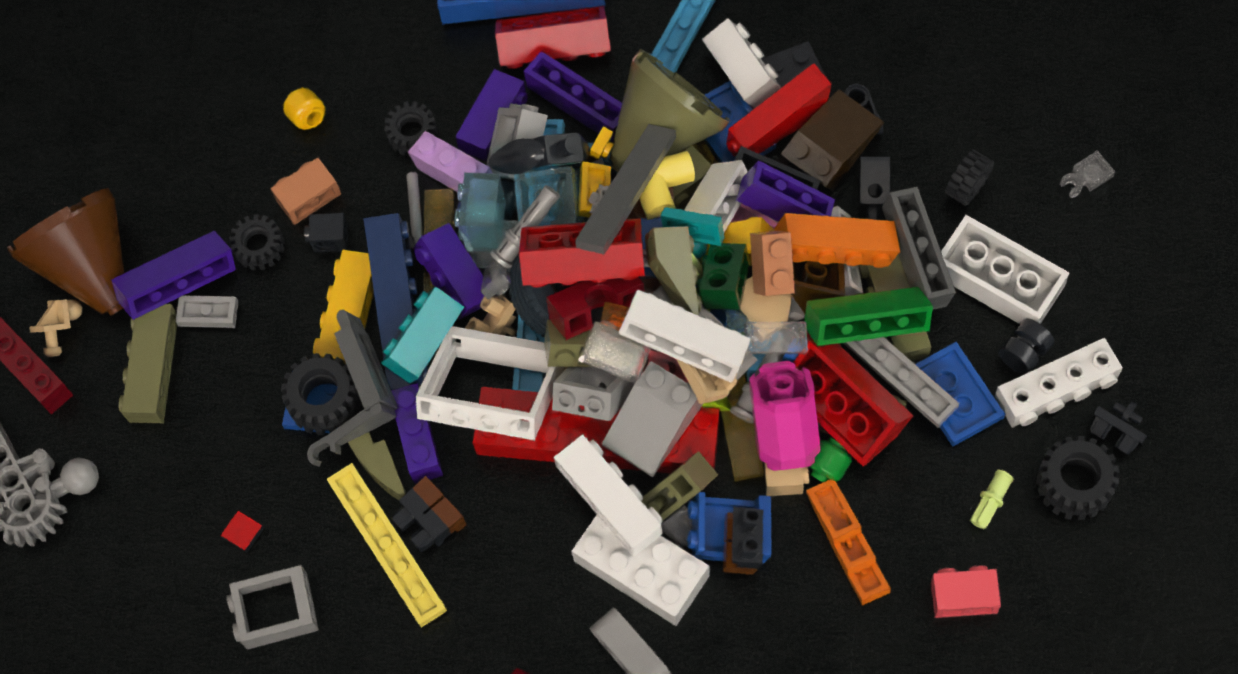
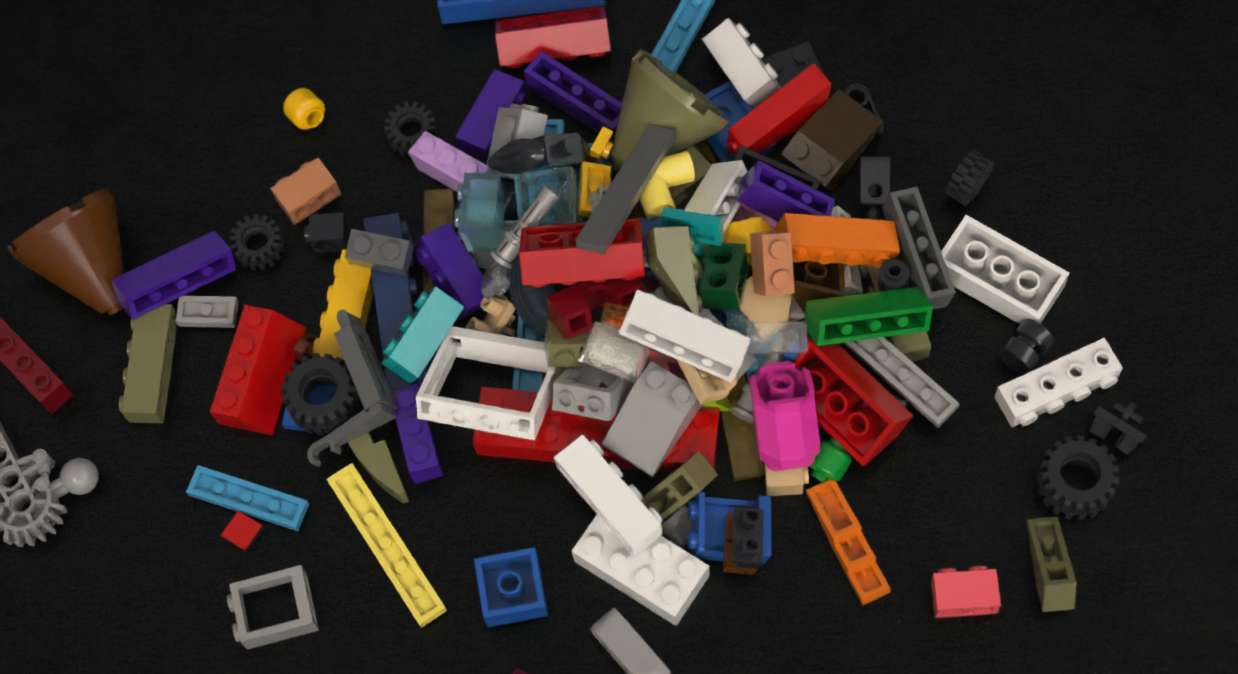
(56, 318): tan piece -> none
(247, 498): none -> dark azure plate
(255, 370): none -> red slope
(305, 346): none -> copper tile
(379, 252): none -> dark grey brick
(414, 205): light grey bar -> none
(431, 512): black hips -> none
(511, 587): none -> blue brick
(893, 275): none -> black brick
(961, 381): blue plate -> none
(991, 499): yellowish green axle -> none
(1051, 565): none -> olive slope
(1088, 172): clear plate -> none

